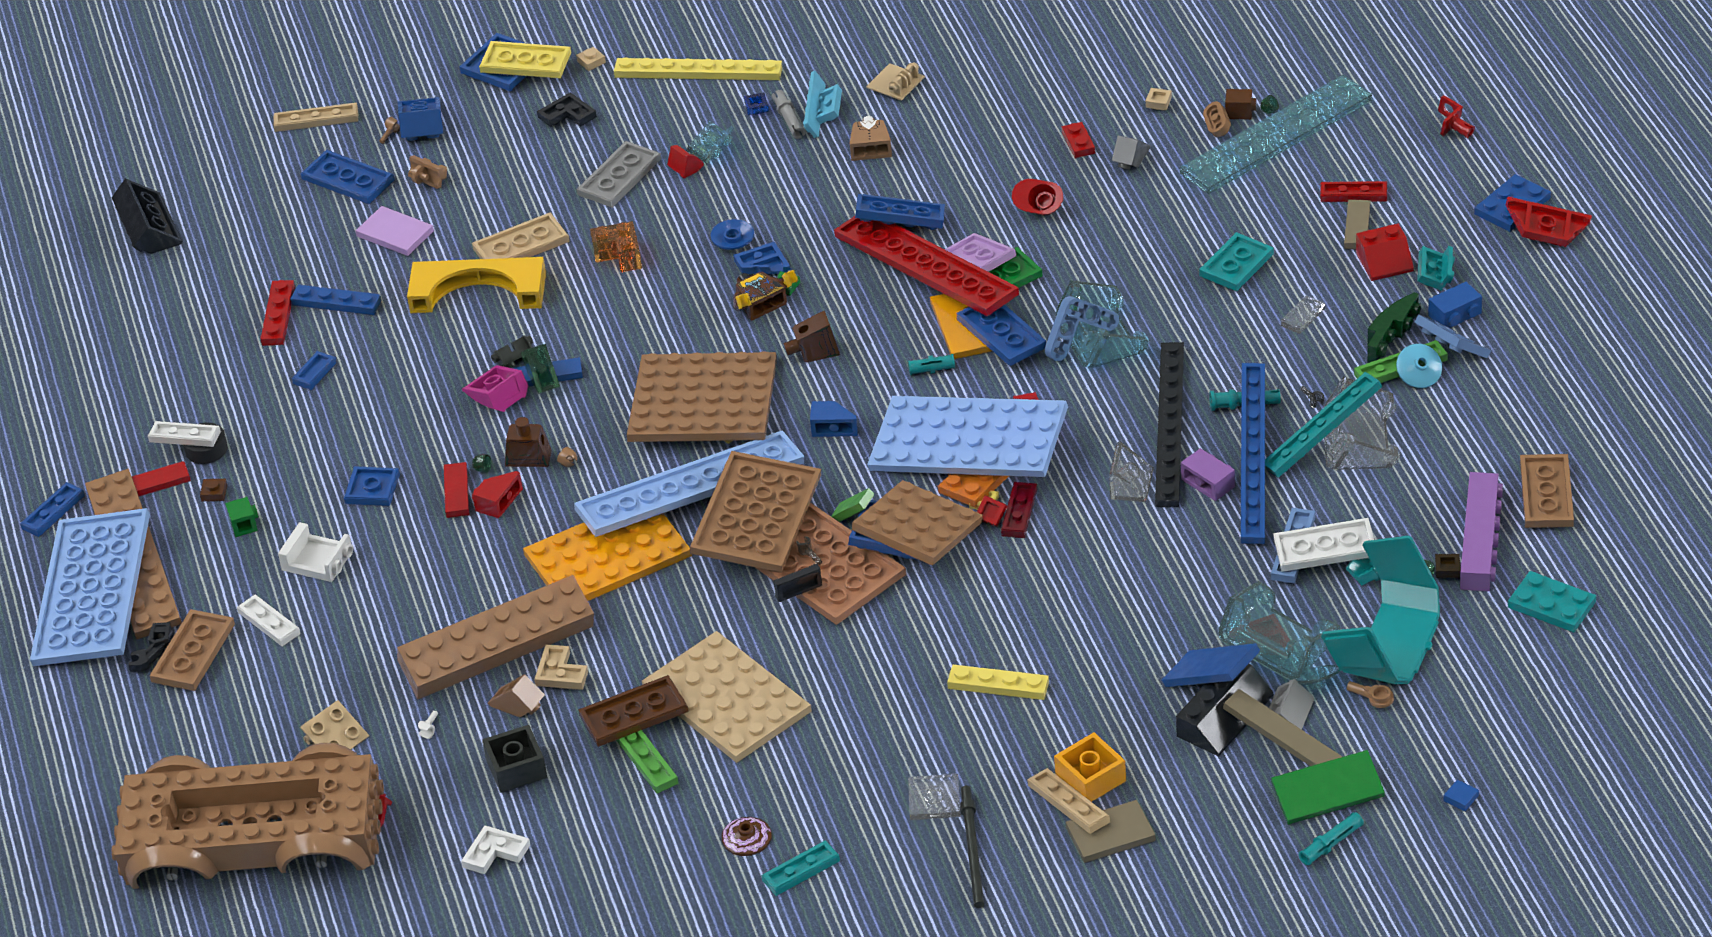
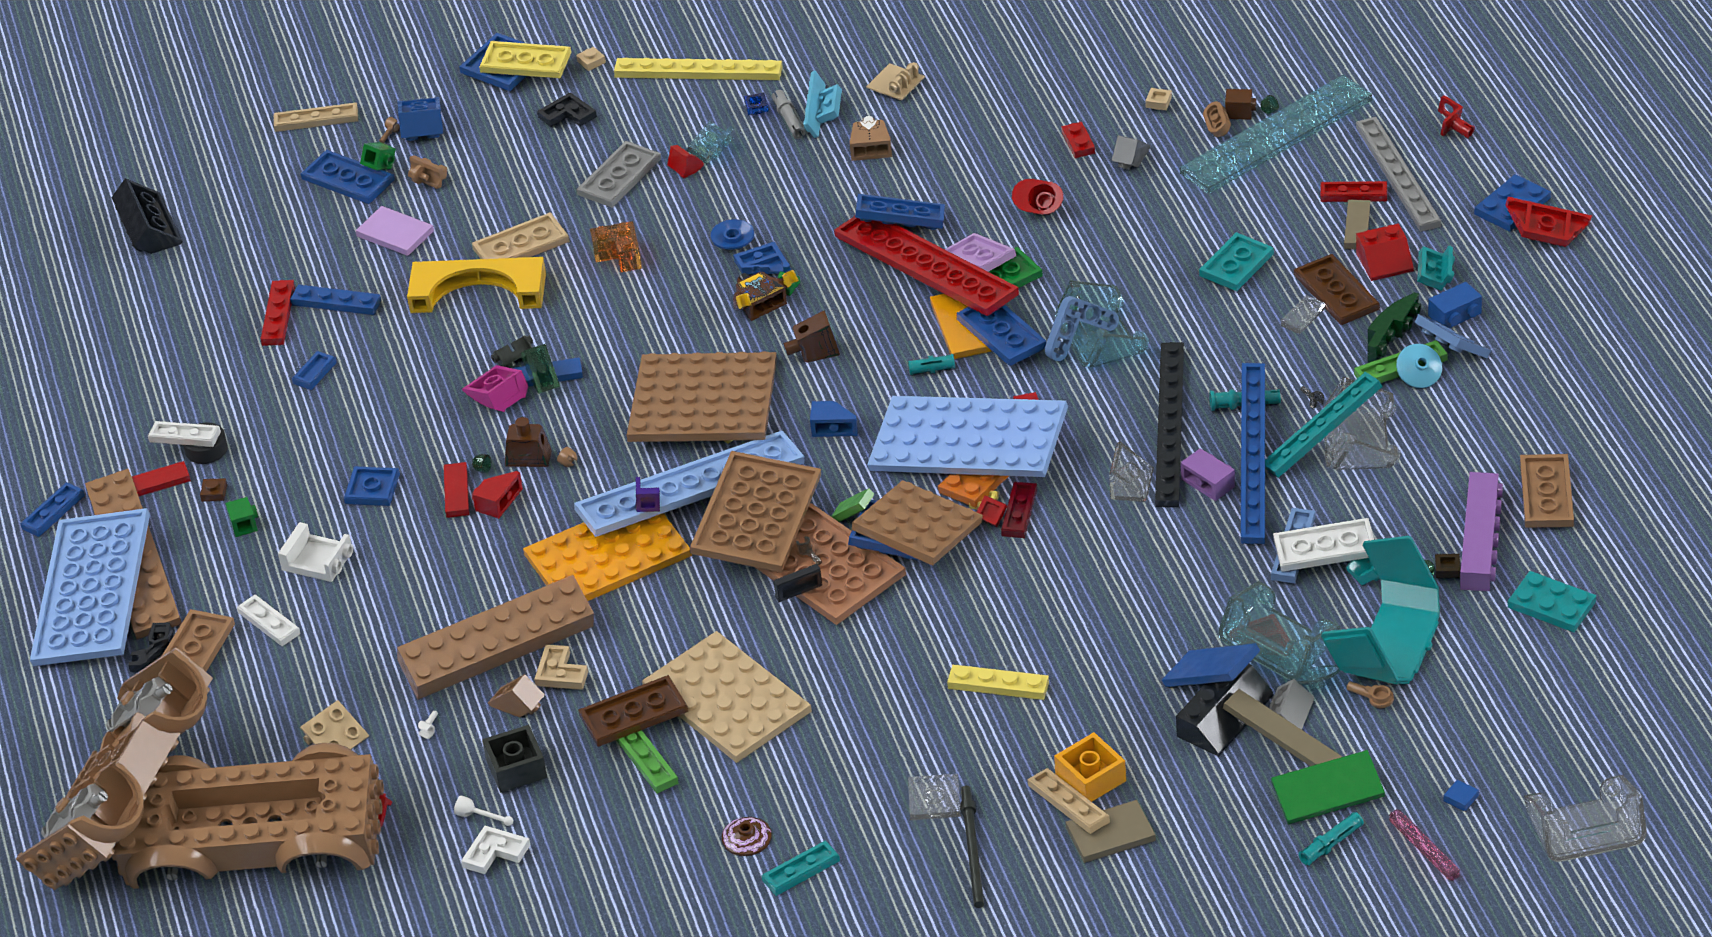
(112, 785): none -> medium nougat piece
(378, 156): none -> green brick
(465, 807): none -> white hinge
(647, 498): none -> dark purple panel
(1336, 287): none -> reddish brown tile
(1398, 174): none -> light grey tile
(1424, 845): none -> clear pink axle
(1590, 826): none -> clear windscreen

